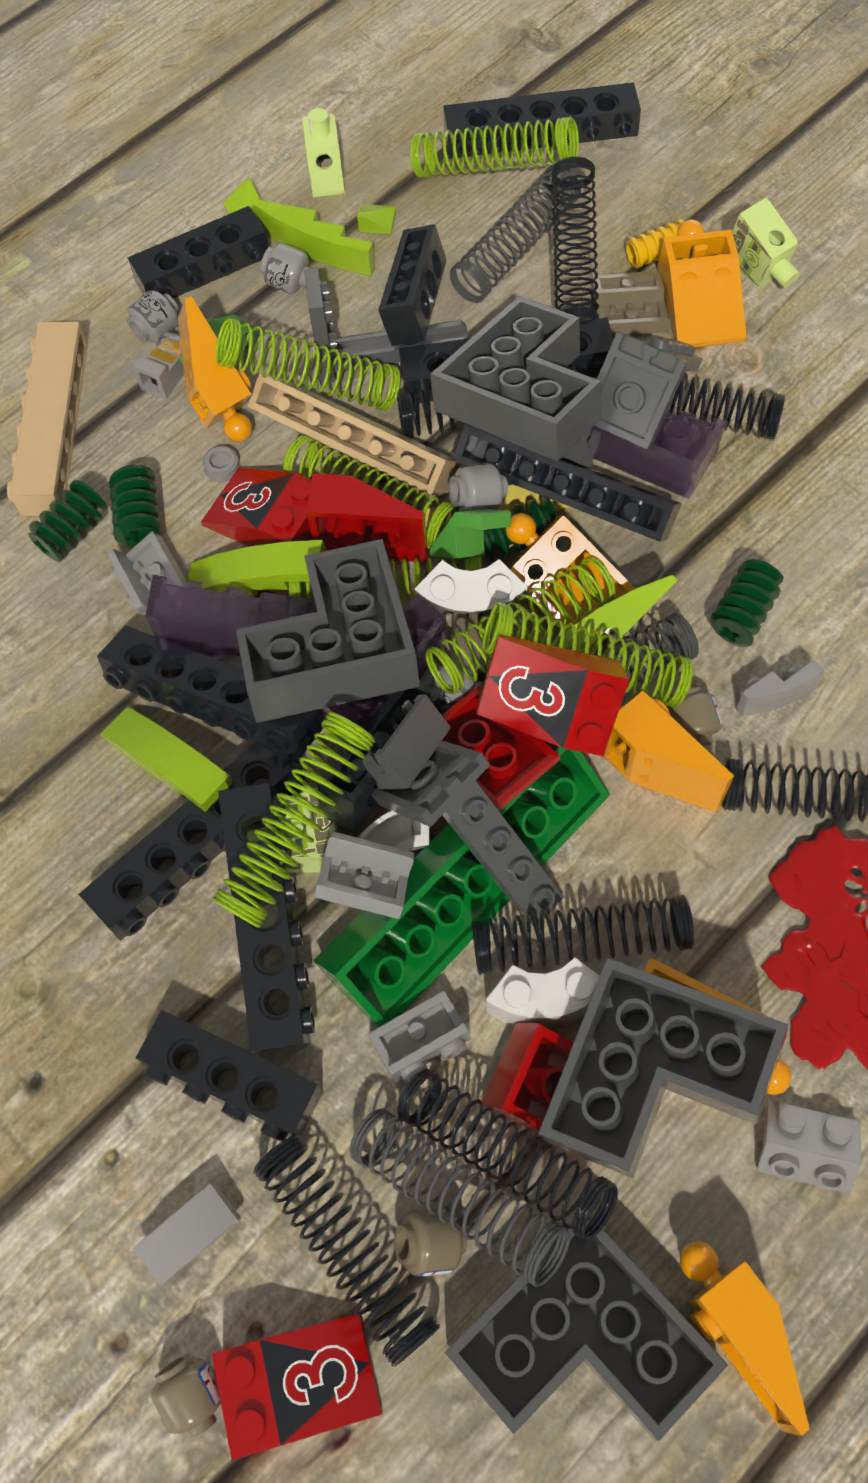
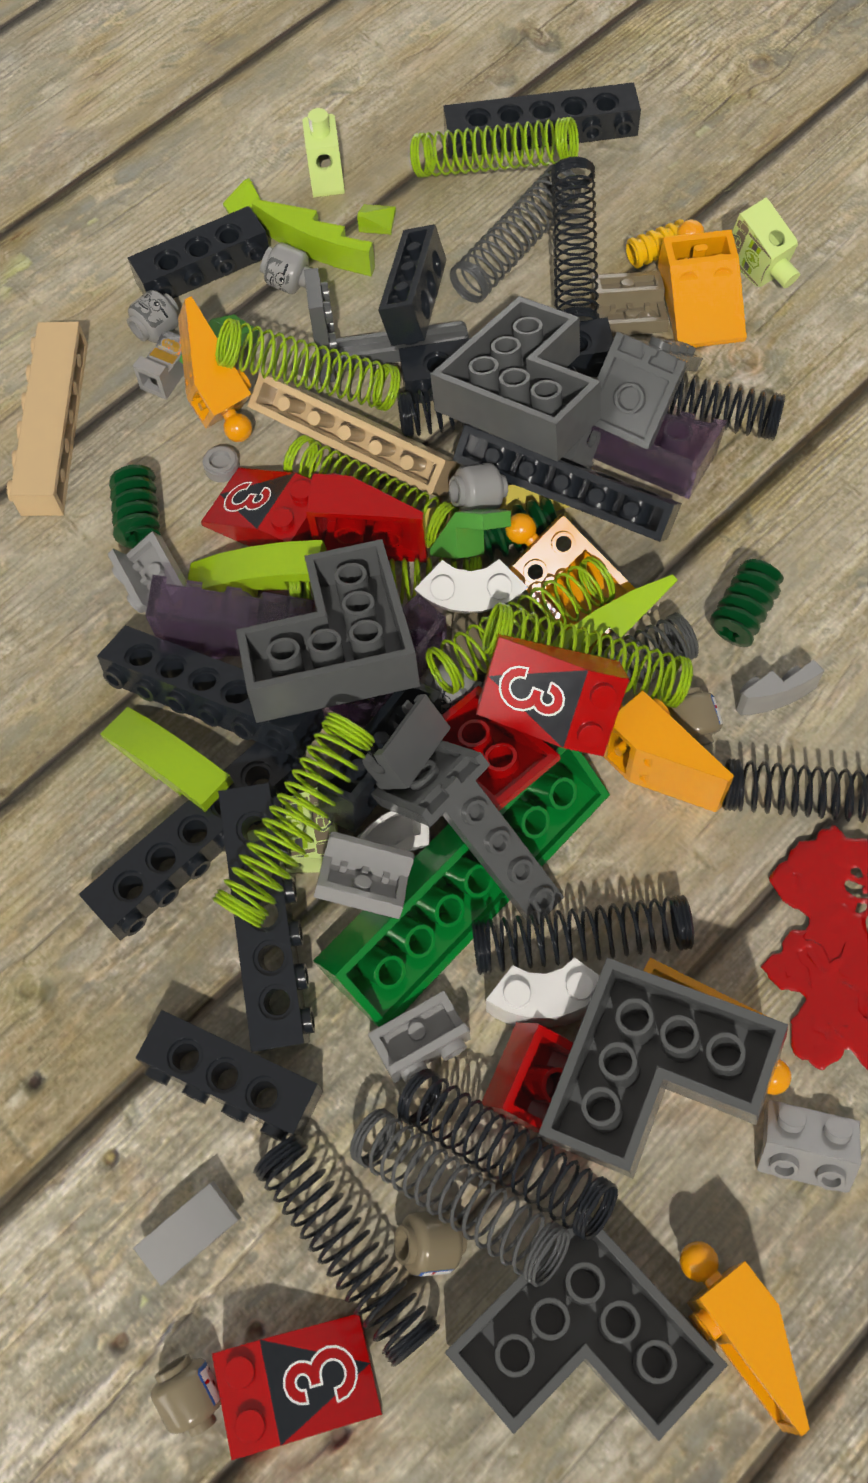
(66, 518): dark green piece -> none

